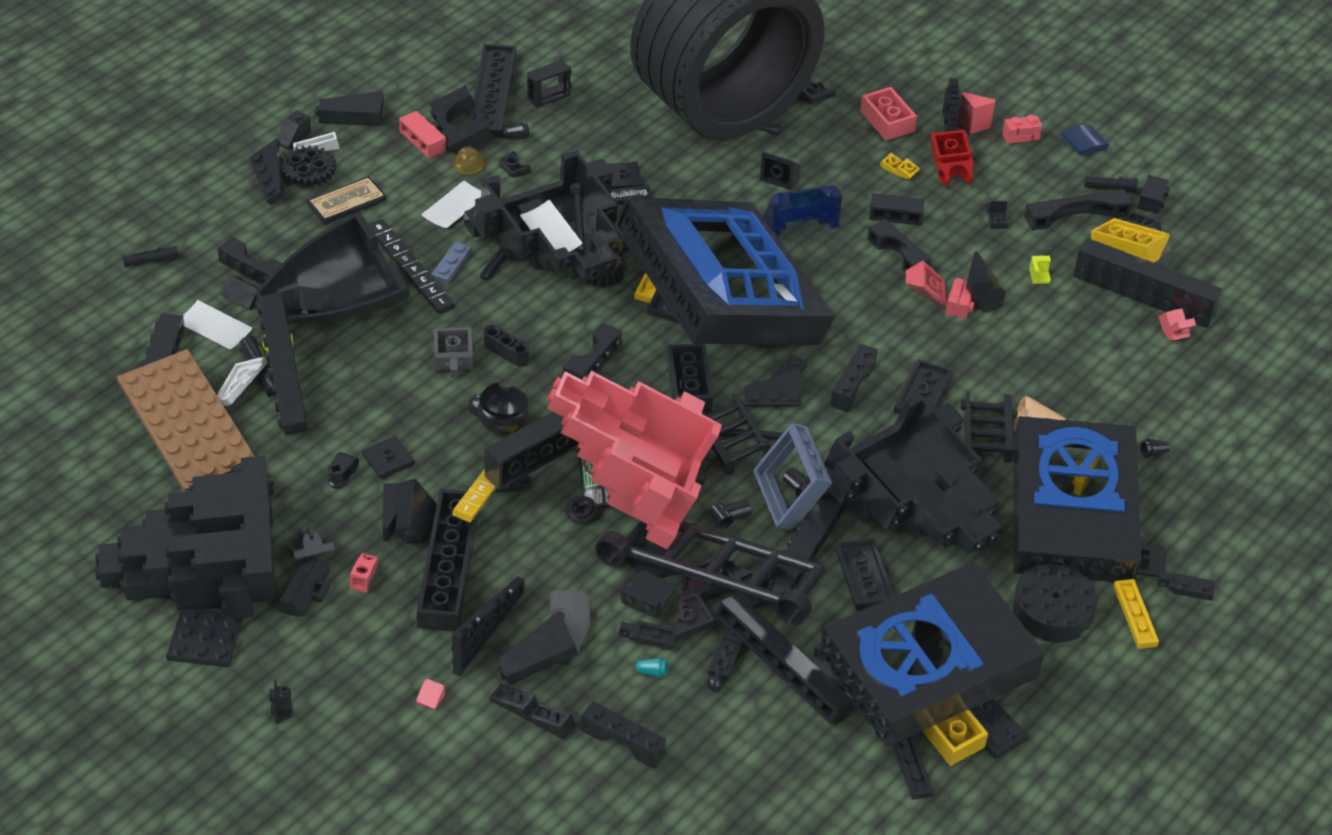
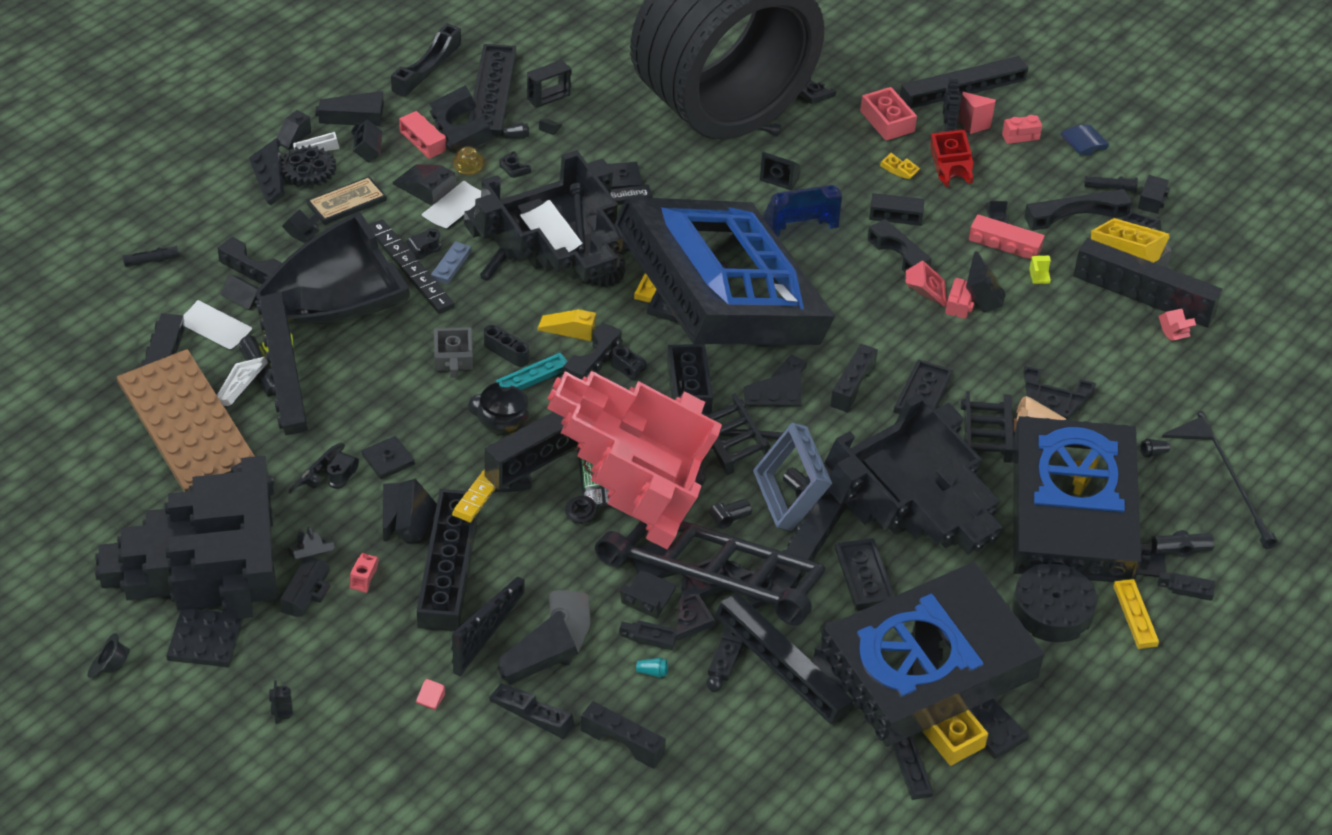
(110, 658): none -> black piece
(302, 227): none -> black brick
(310, 476): none -> black piece
(367, 140): none -> black hinge
(423, 245): none -> black piece
(427, 182): none -> black slope
(445, 43): none -> black arch
(534, 373): none -> teal plate
(549, 126): none -> black slope
(573, 324): none -> yellow slope
(626, 361): none -> black piece
(970, 81): none -> black brick
(1006, 237): none -> coral brick
(1057, 399): none -> black wing
(1182, 543): none -> black piece
(1200, 430): none -> black piece

